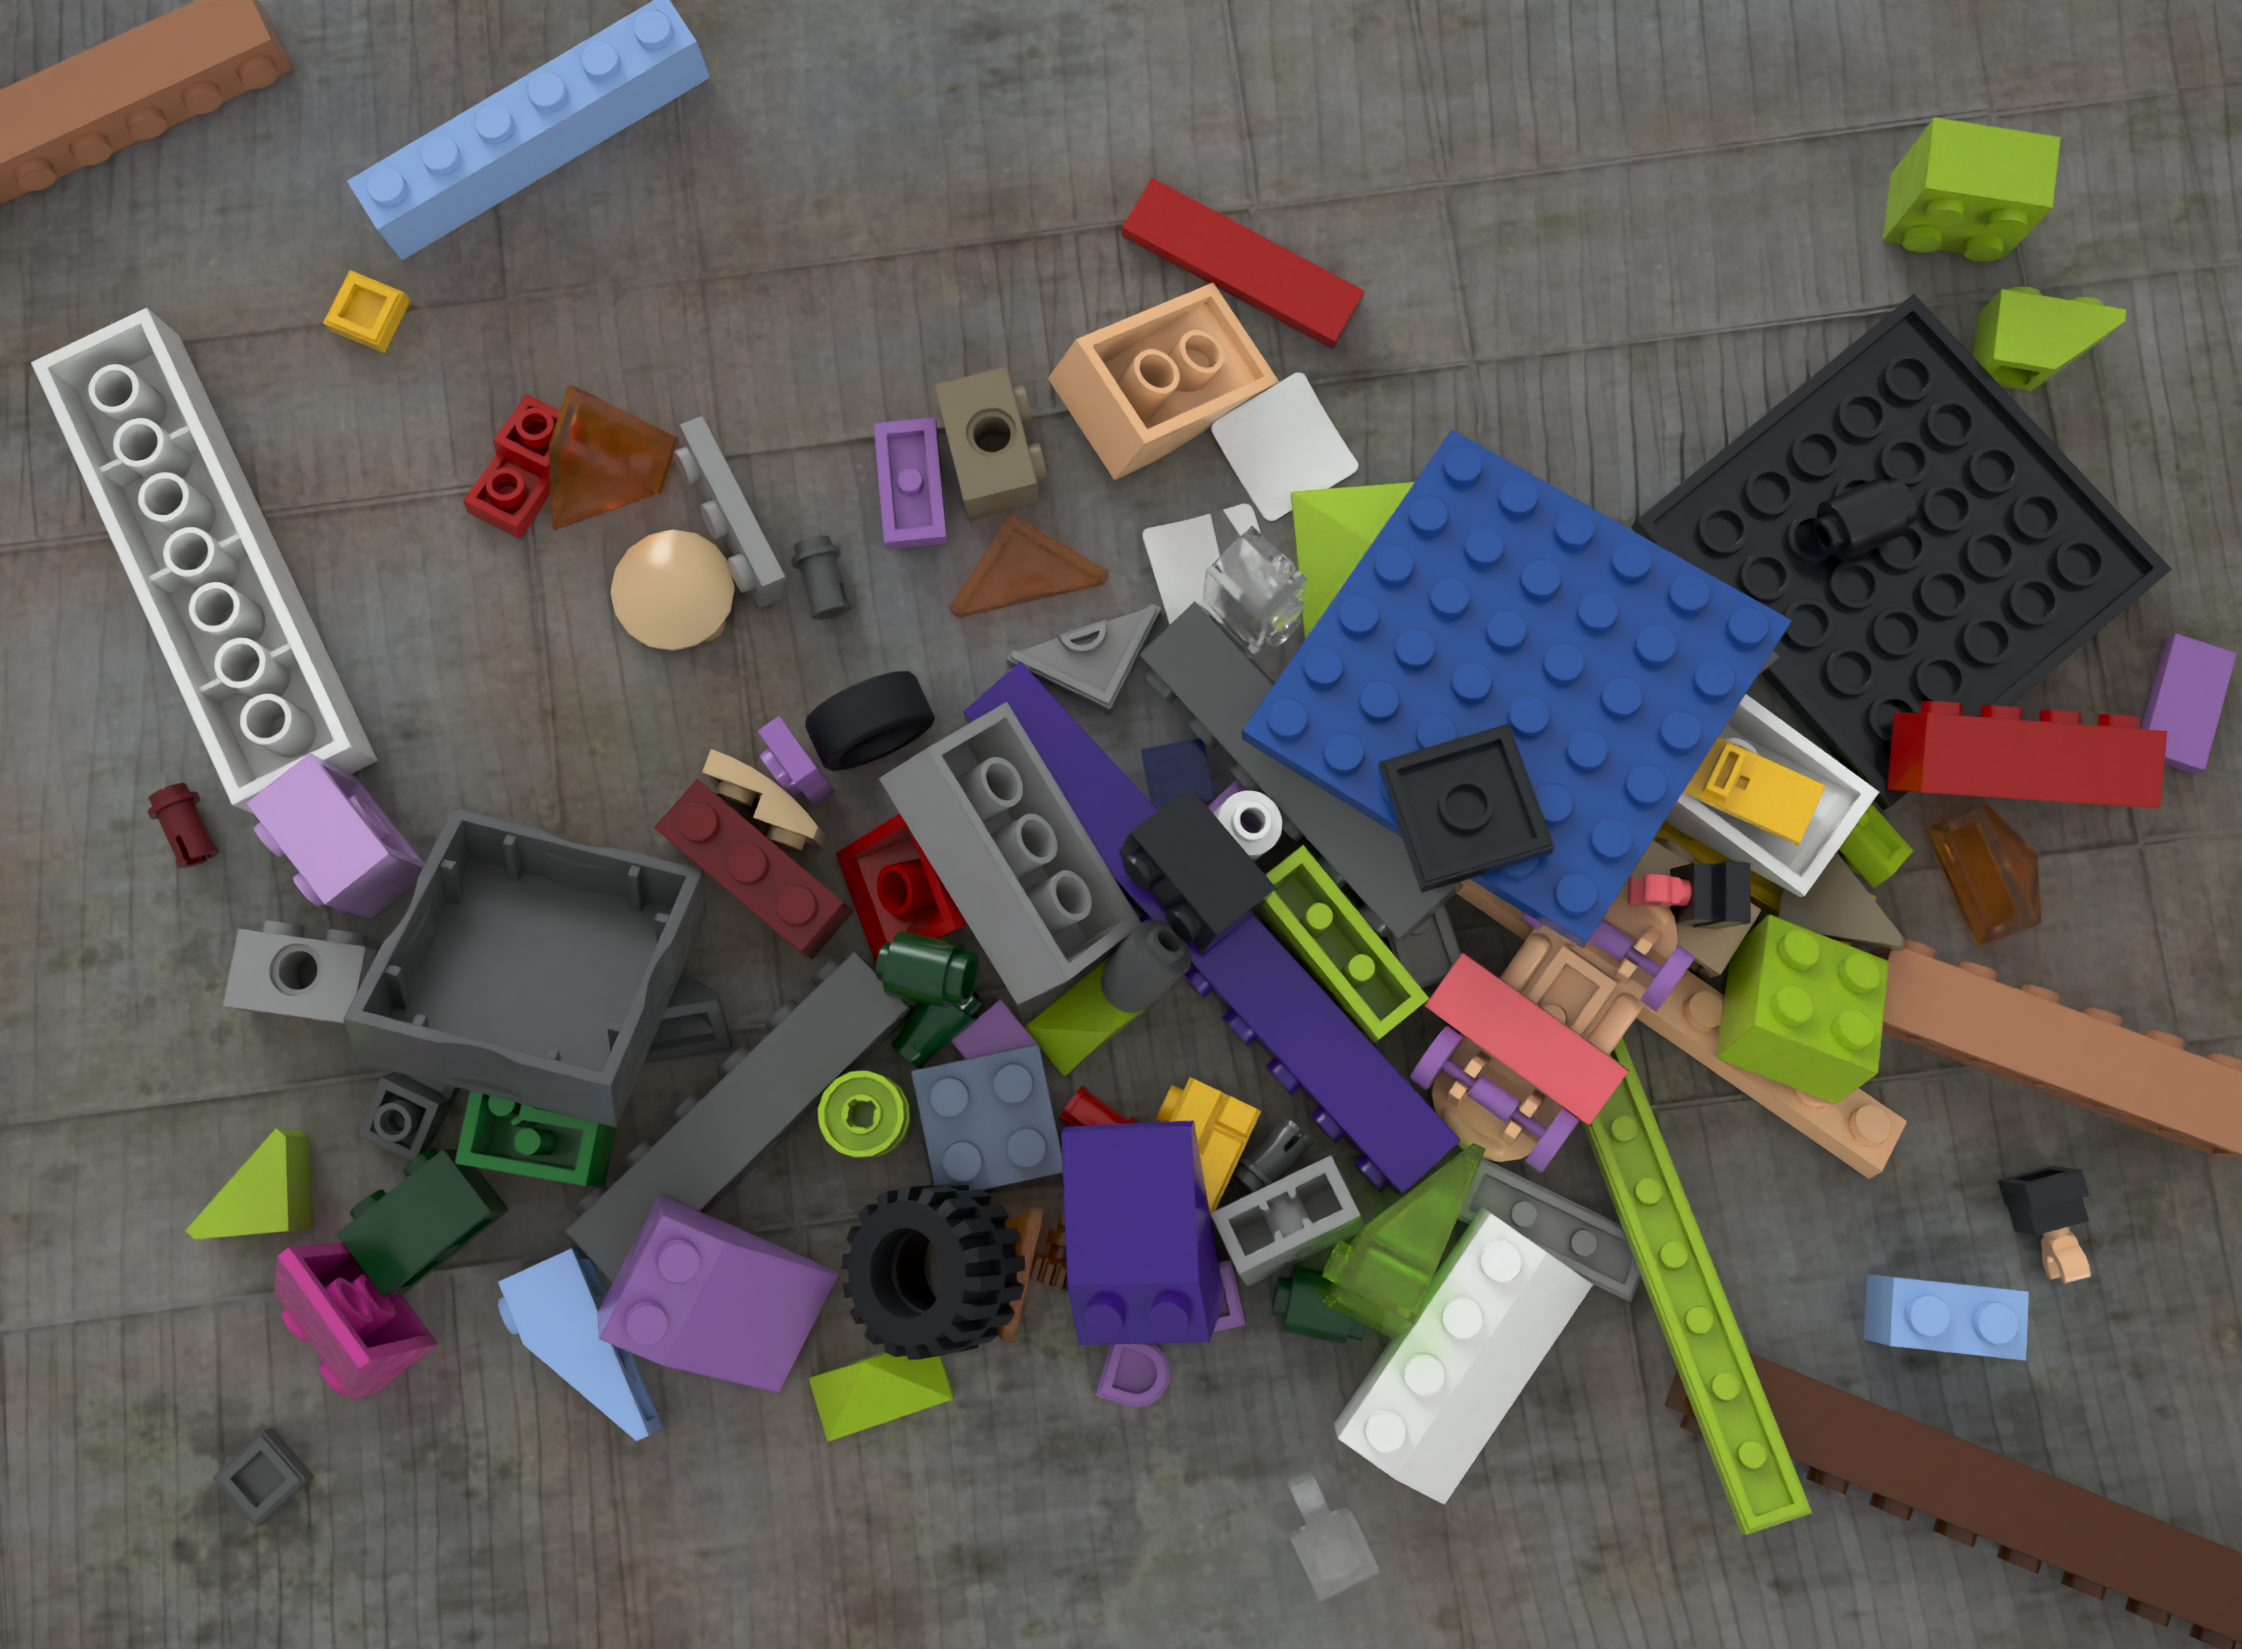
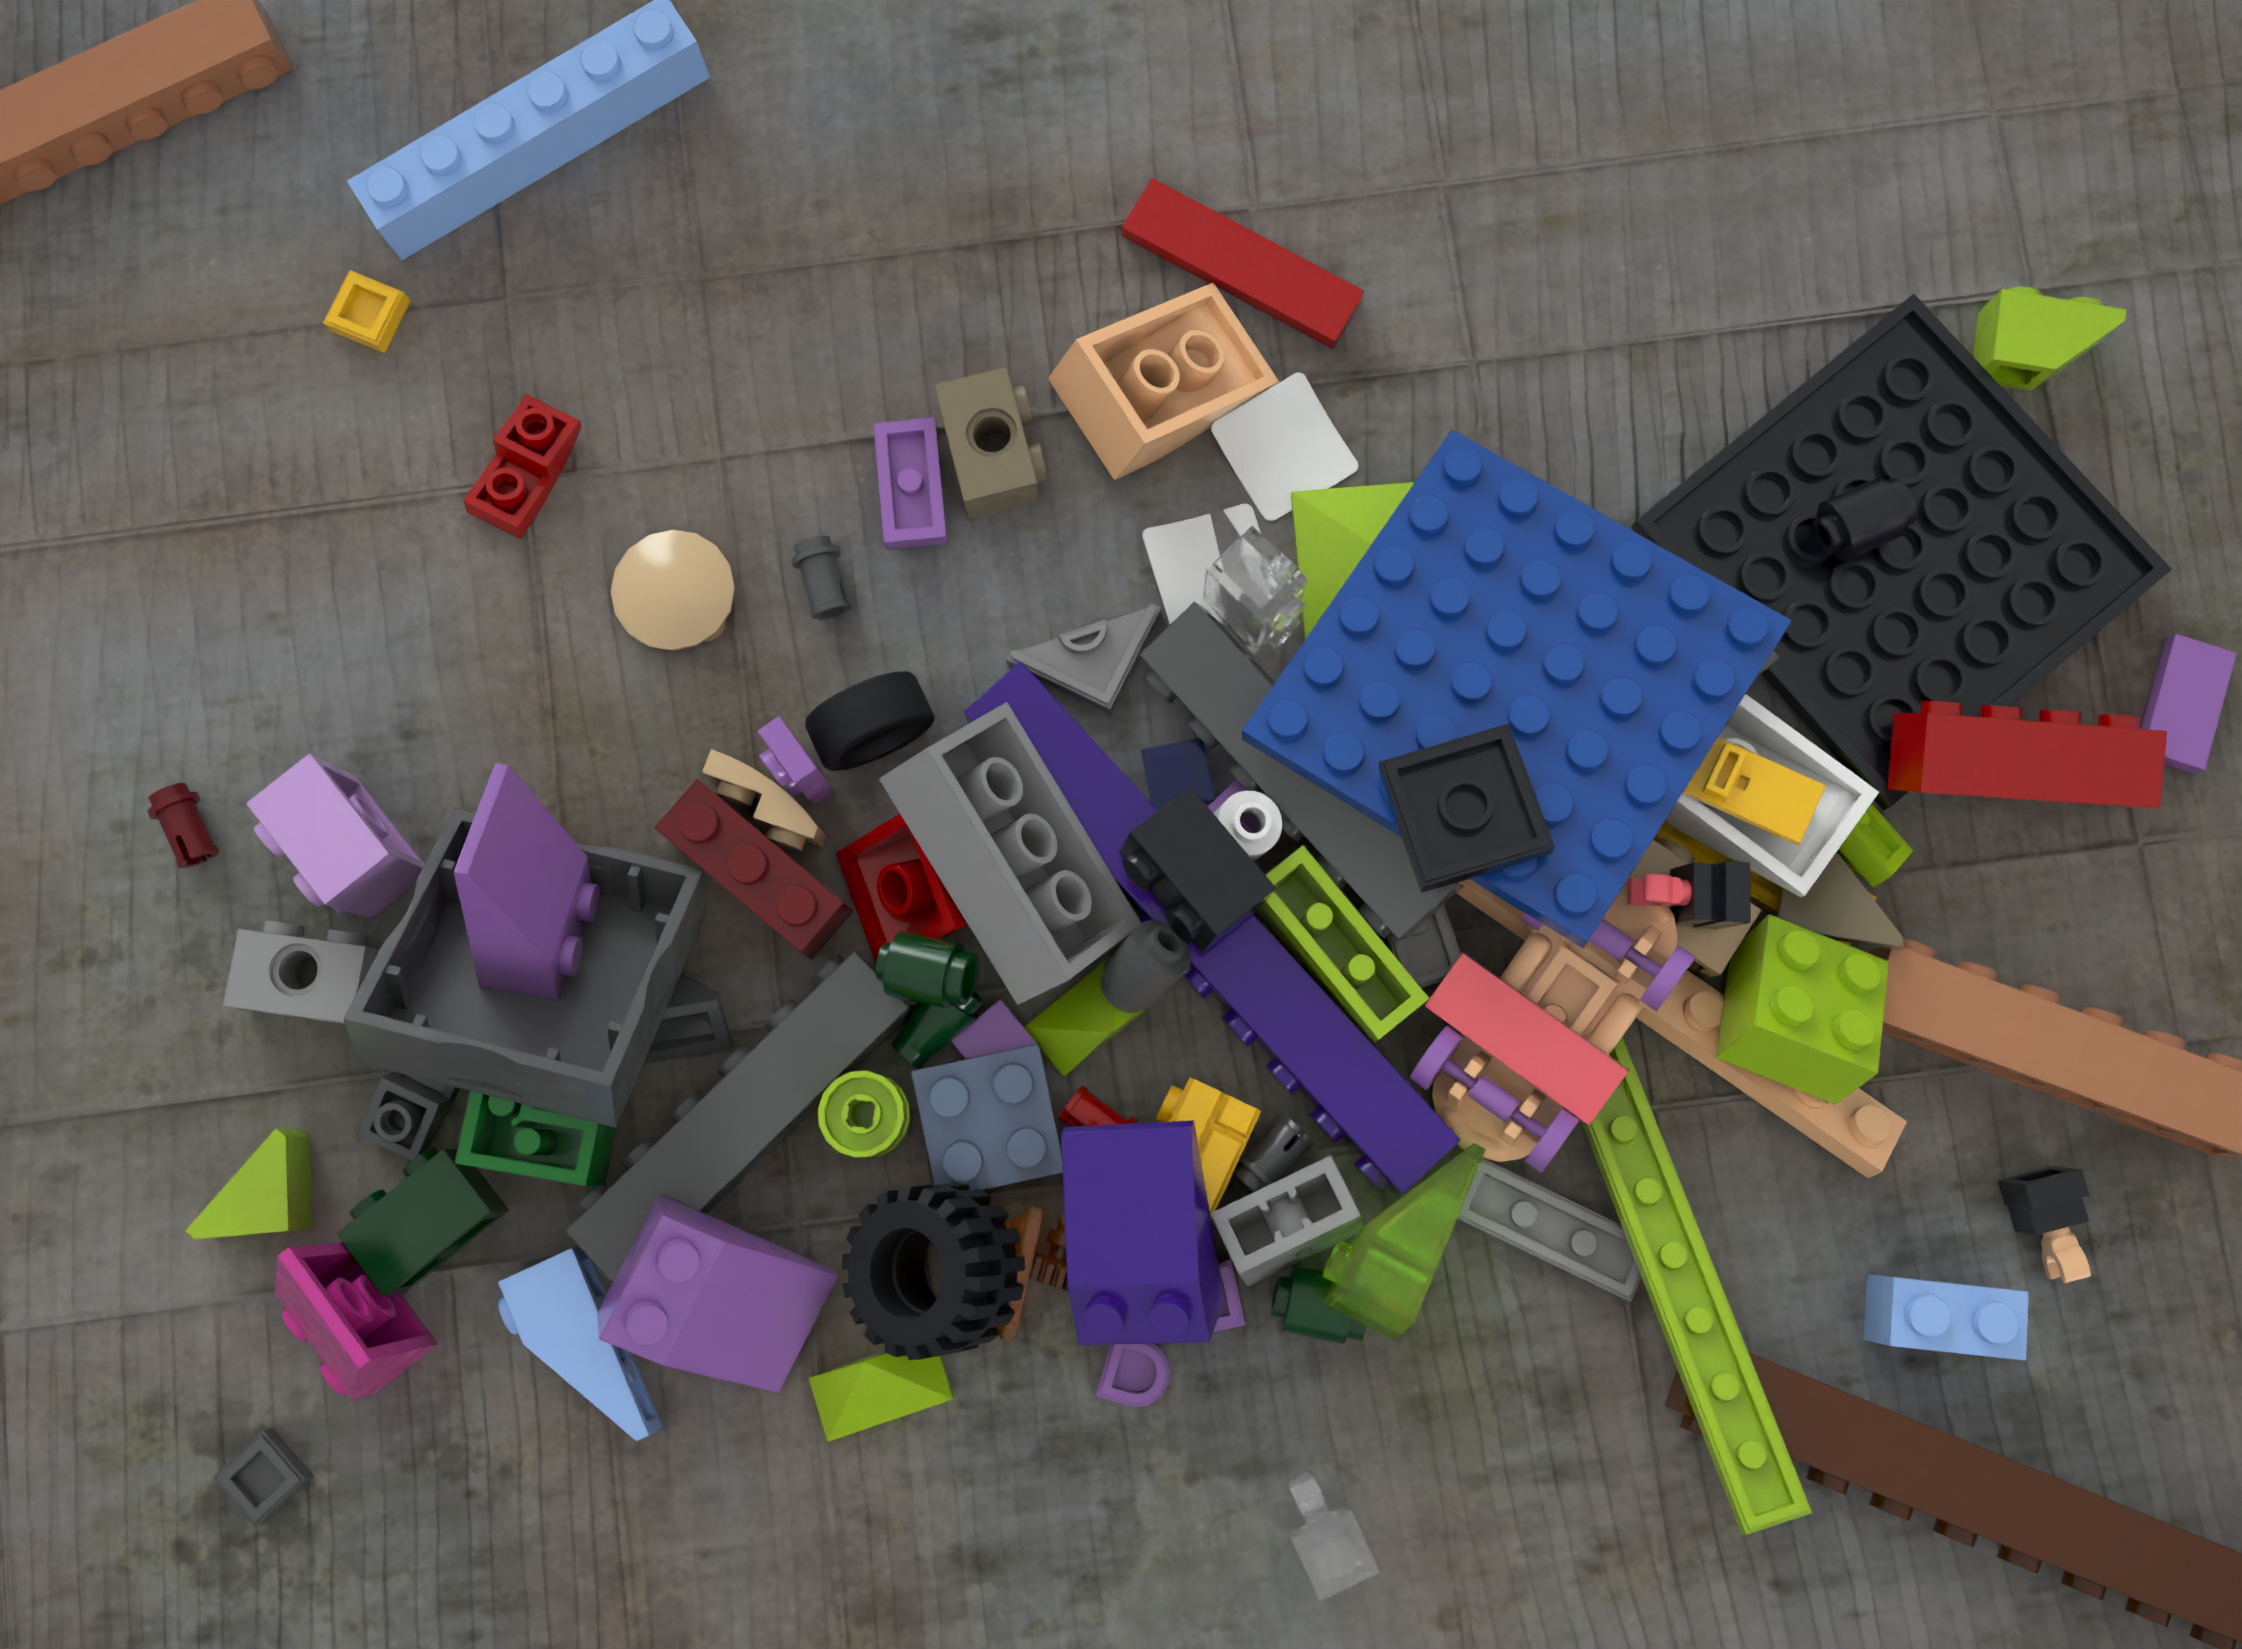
(200, 555): white brick -> none
(522, 891): none -> medium lavender slope
(603, 458): clear orange slope -> none
(728, 513): light grey plate -> none
(1023, 568): clear orange tile -> none
(1463, 1359): white slope -> none
(1971, 189): lime brick -> none
(1989, 873): clear orange slope -> none

